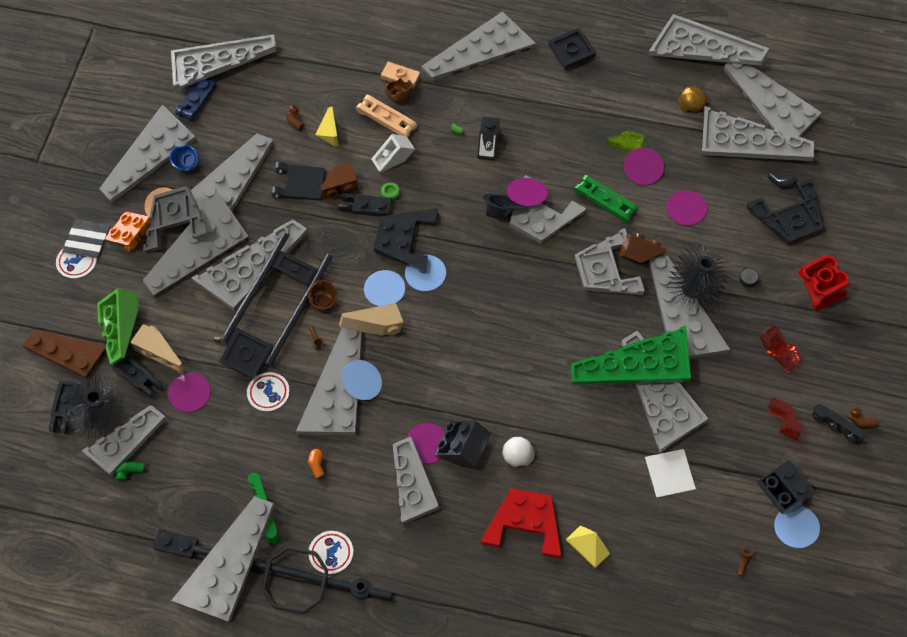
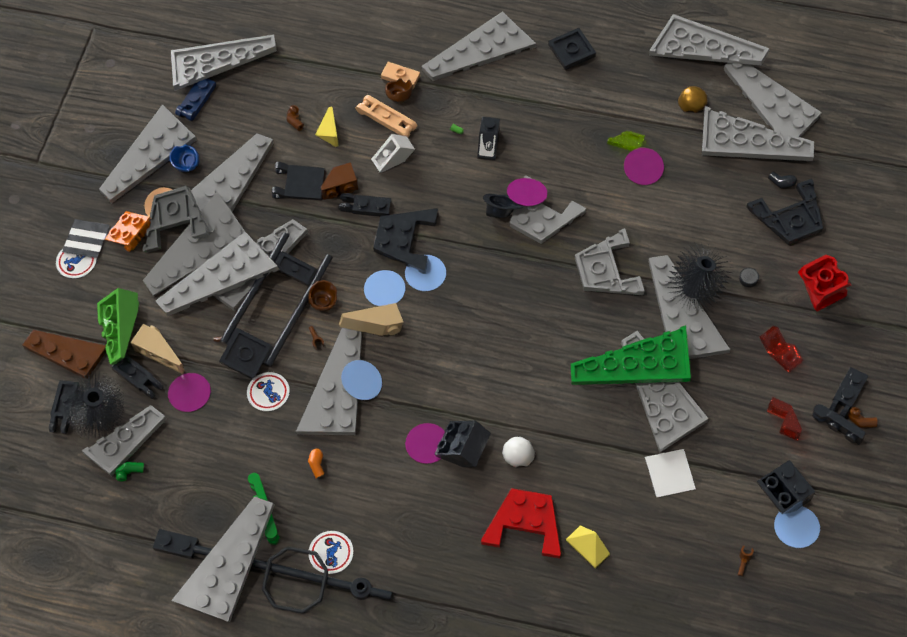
(221, 273): none -> light grey wing
(390, 190): bright green tile -> none
(414, 487): light grey wing -> none
(606, 198): green plate -> none
(638, 249): reddish brown slope -> none
(686, 207): magenta sticker -> none
(849, 390): none -> black hinge

